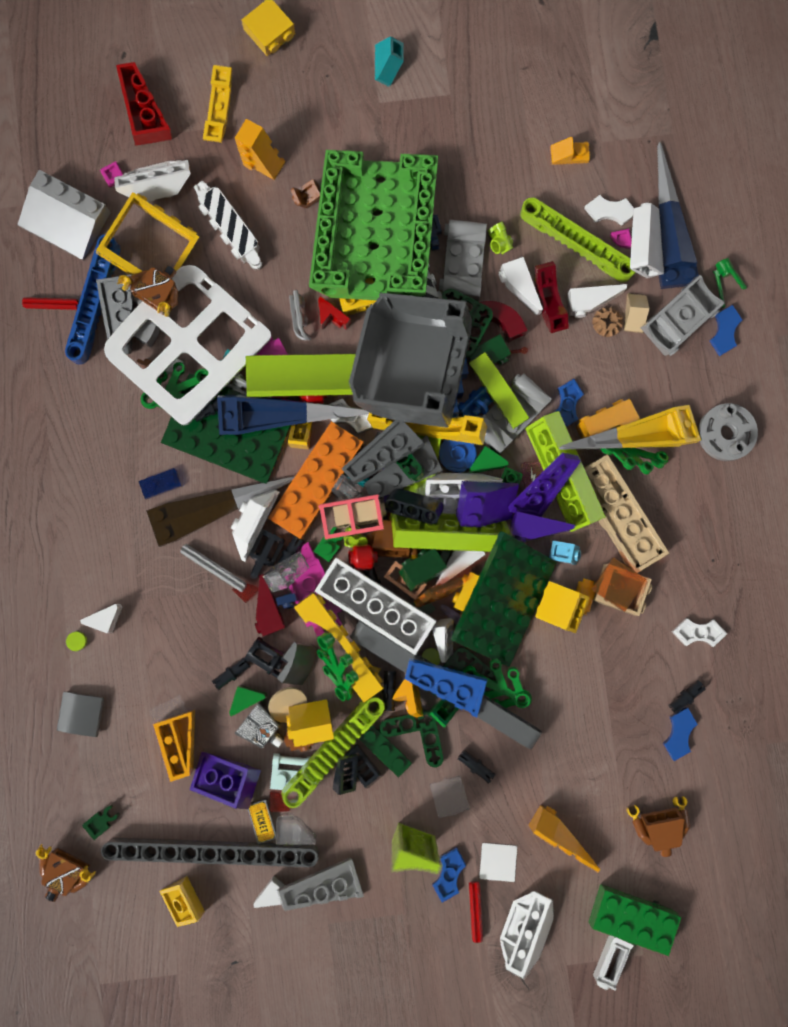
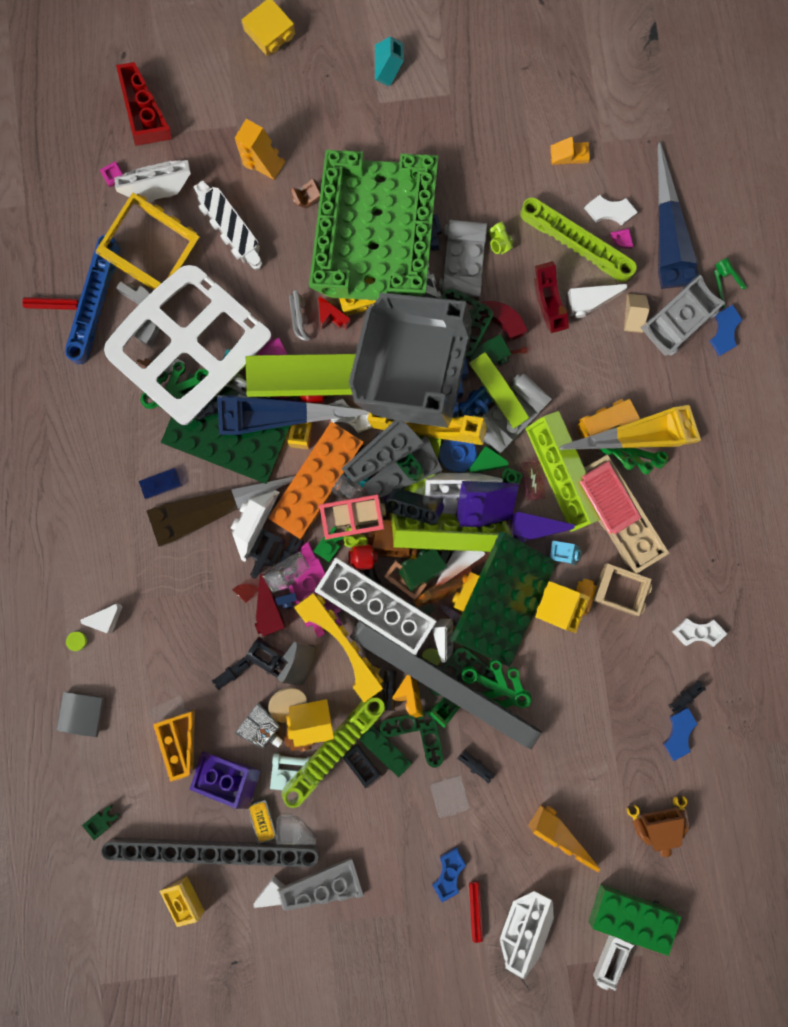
(62, 215): slope -> none
(62, 872): dark orange torso -> none
(115, 305): wing -> none
(153, 288): dark orange torso -> none
(213, 567): light grey axle -> none
(219, 104): yellow slope -> none
(245, 698): green slope -> none
(277, 803): clear red tile -> none
(332, 667): green plant -> none
(351, 778): black slope -> none
(414, 850): lime arch -> none
(449, 684): blue wing -> none
(498, 862): white sticker -> none
(519, 282): white slope -> none
(546, 486): dark purple wing -> none
(569, 396): blue tile -> none
(600, 325): medium nougat gear -> none
(609, 498): none -> coral window
(618, 584): clear orange plate -> none
(646, 241): white slope -> none
(726, 416): light grey piece -> none

